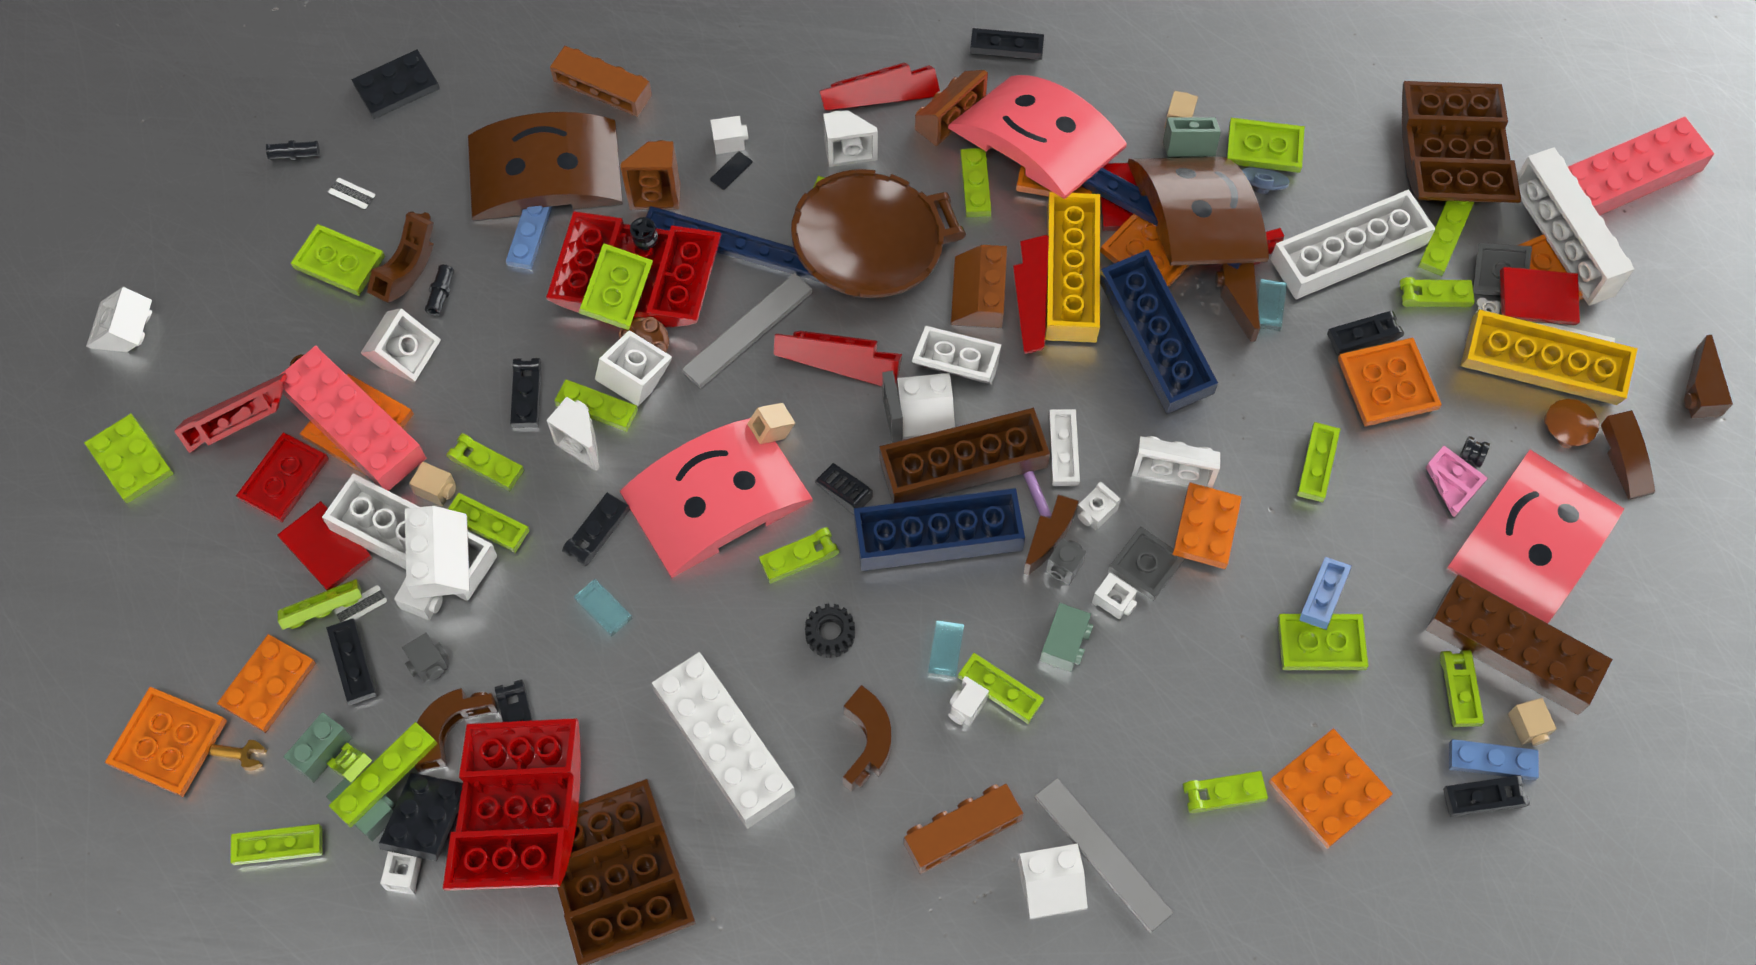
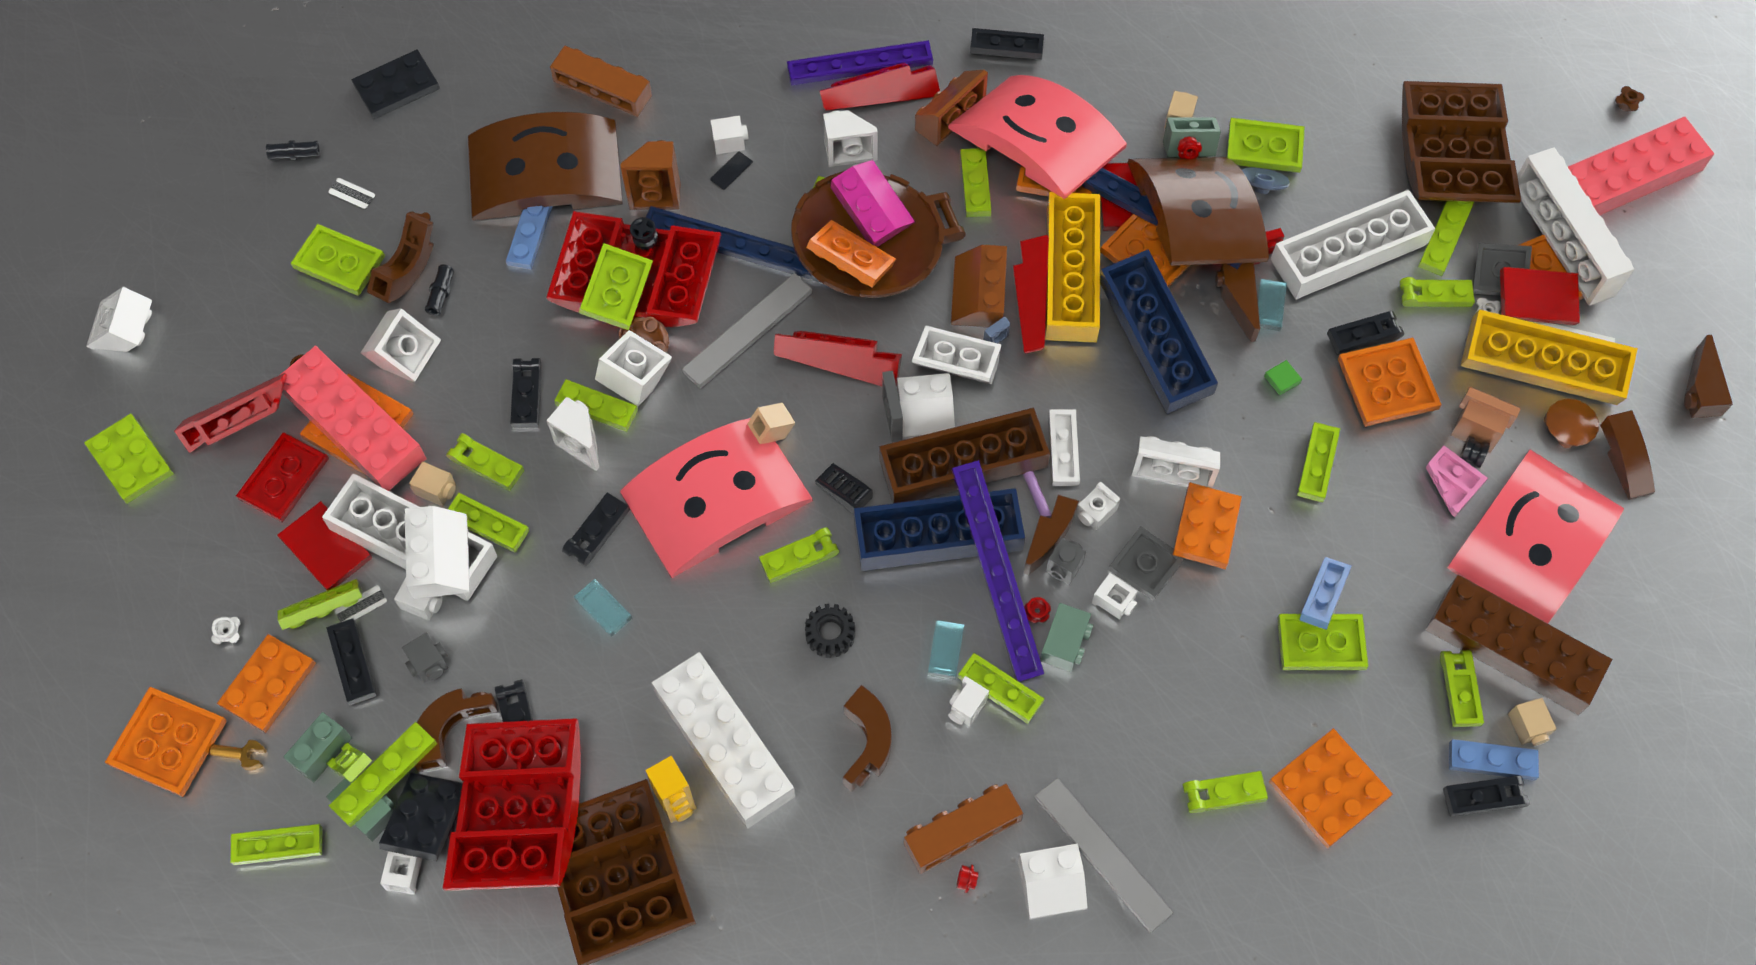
(220, 625): none -> white plate
(671, 789): none -> yellow brick
(851, 253): none -> orange plate
(858, 62): none -> dark purple tile
(871, 202): none -> dark pink slope
(967, 878): none -> red plate
(997, 331): none -> sand blue tile
(997, 571): none -> dark purple plate
(1042, 605): none -> red plate
(1186, 144): none -> red plate
(1283, 377): none -> bright green tile
(1483, 418): none -> nougat plate
(1629, 99): none -> reddish brown plate

